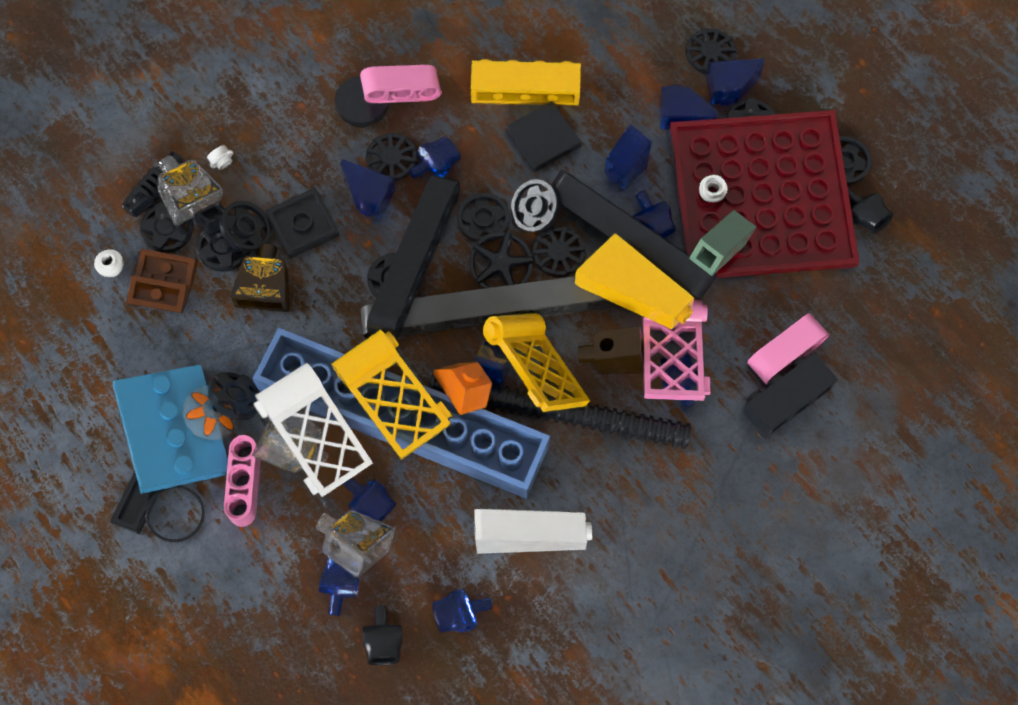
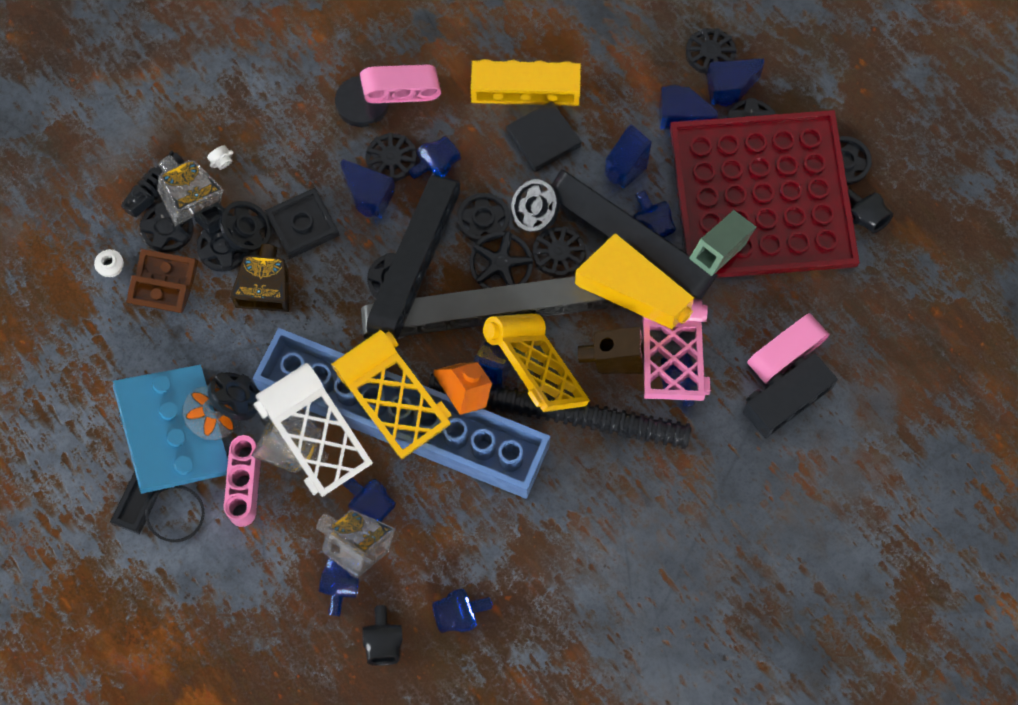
(530, 531): white slope -> none
(716, 182): white plate -> none

